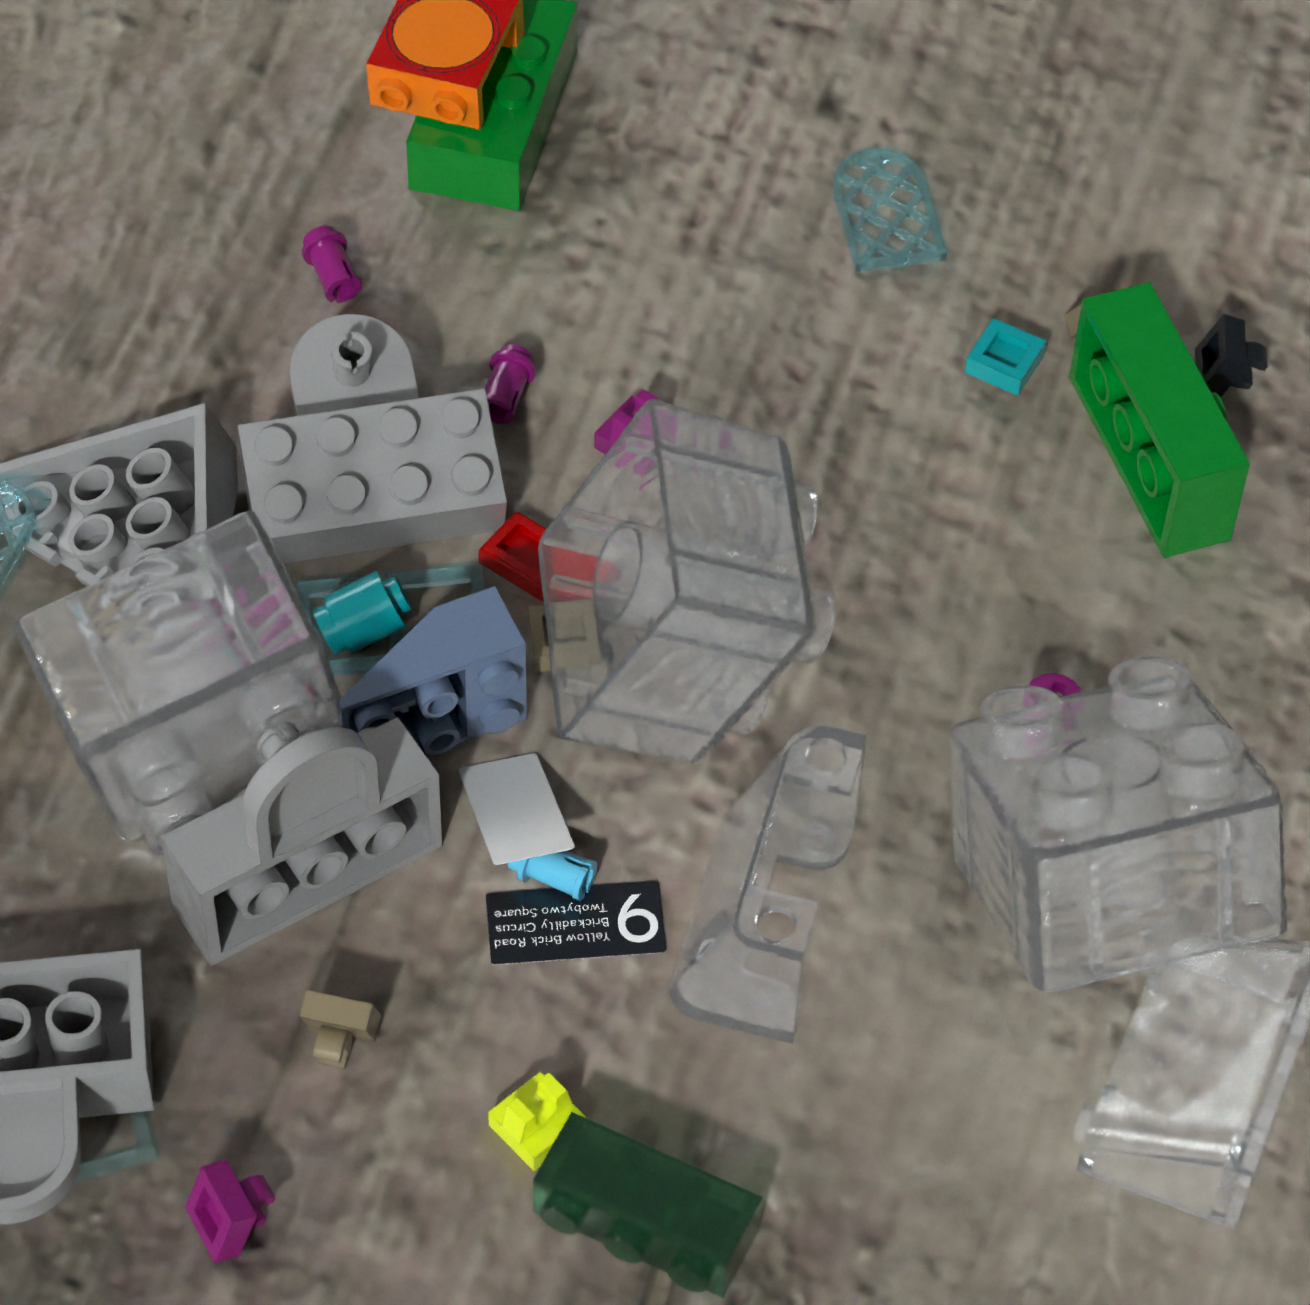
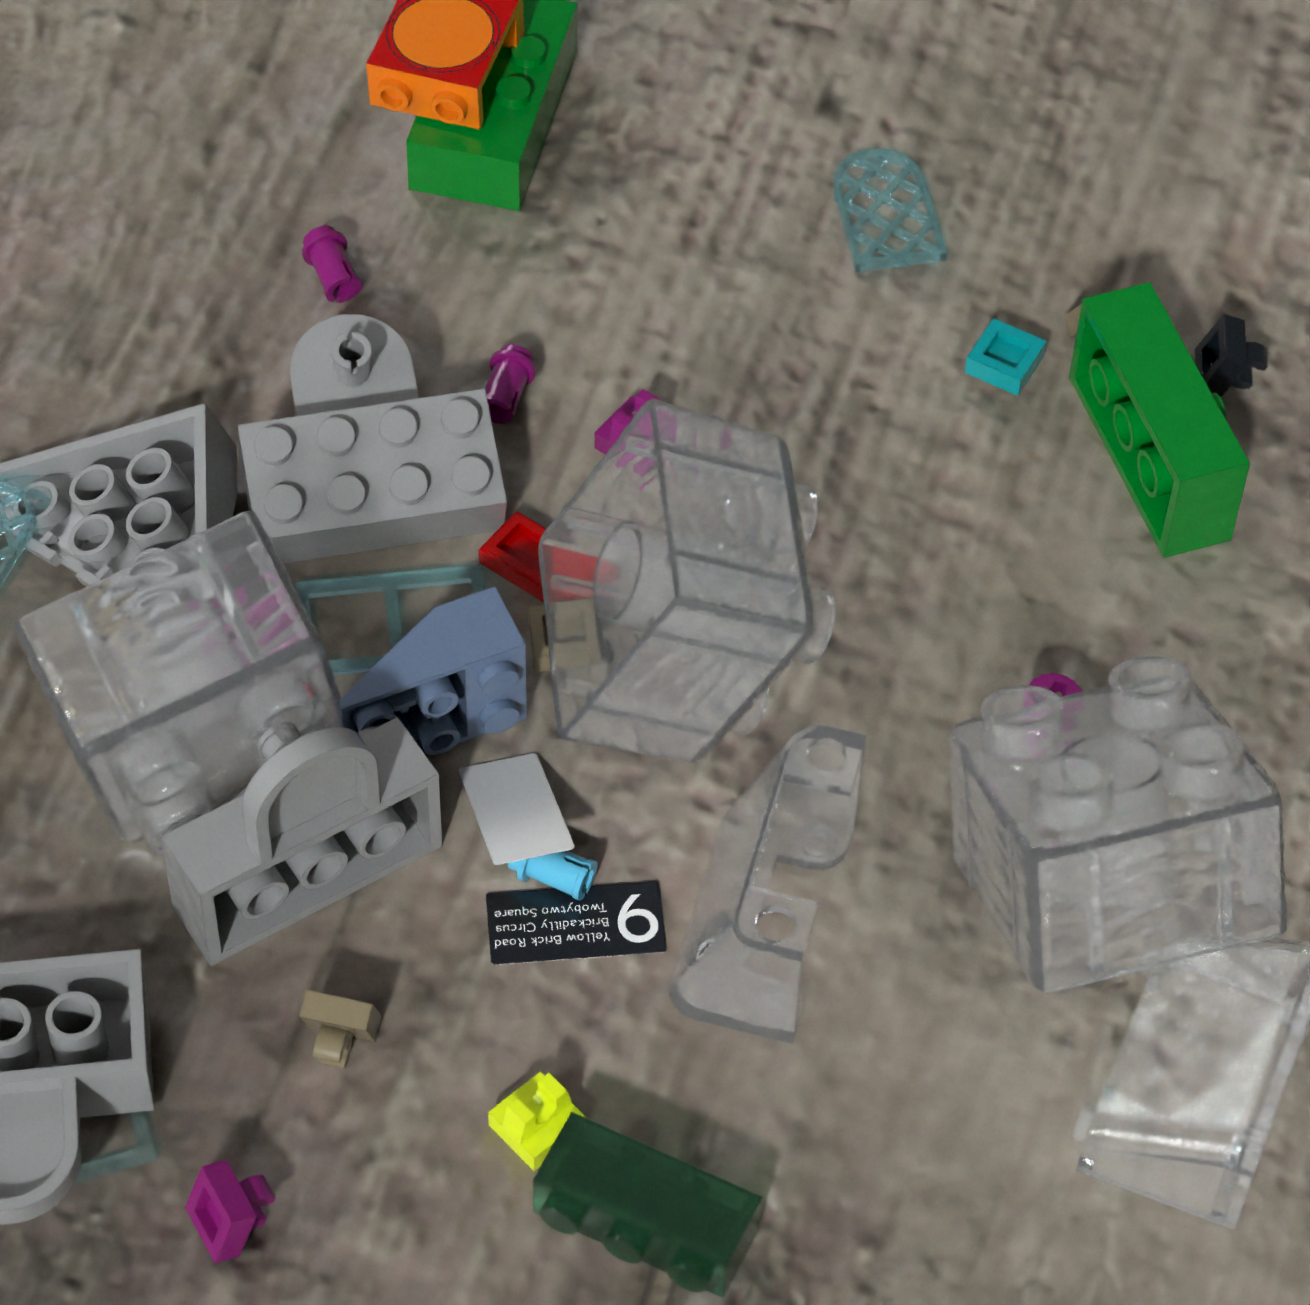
(362, 613): teal brick -> none

